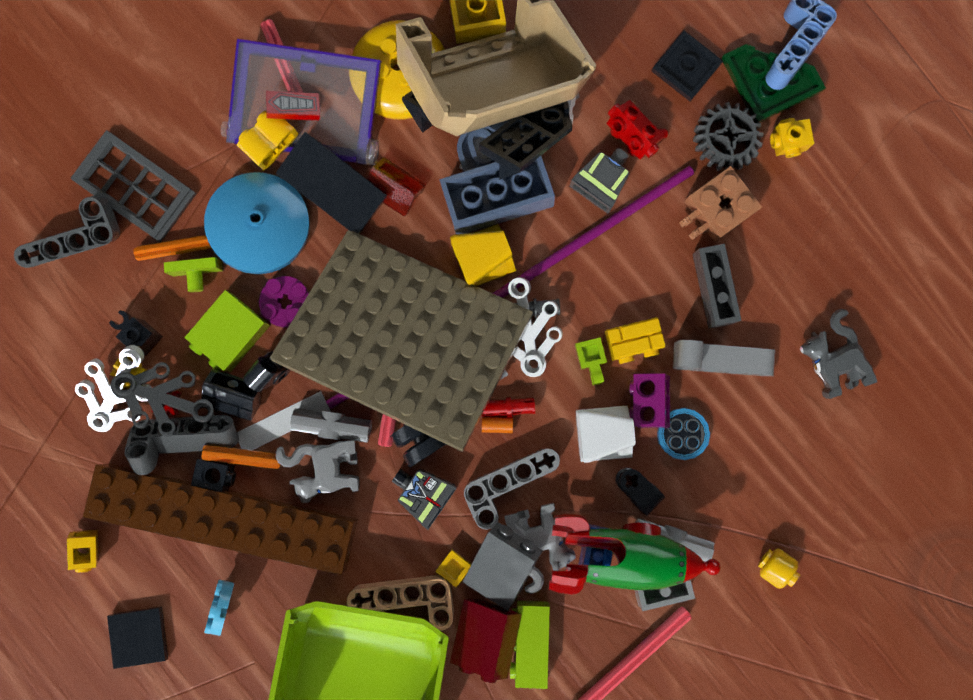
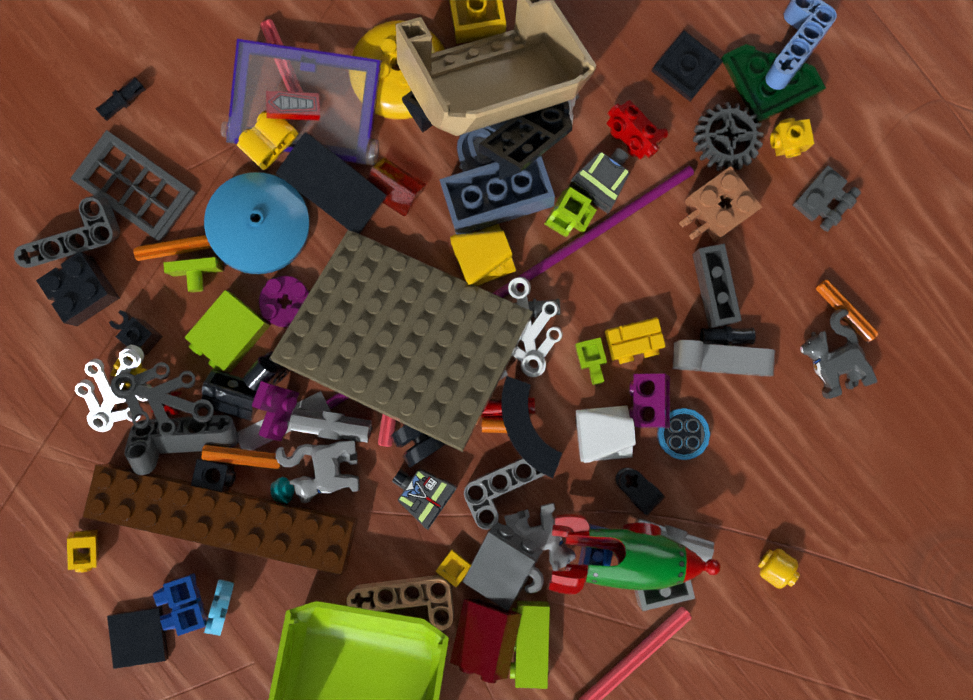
(78, 289): none -> black piece
(120, 98): none -> black pin
(186, 605): none -> blue hips
(279, 404): none -> magenta plate
(282, 490): none -> teal plate
(521, 430): none -> black tile
(570, 212): none -> lime brick
(728, 336): none -> black pin
(821, 192): none -> dark grey plate
(854, 318): none -> orange axle

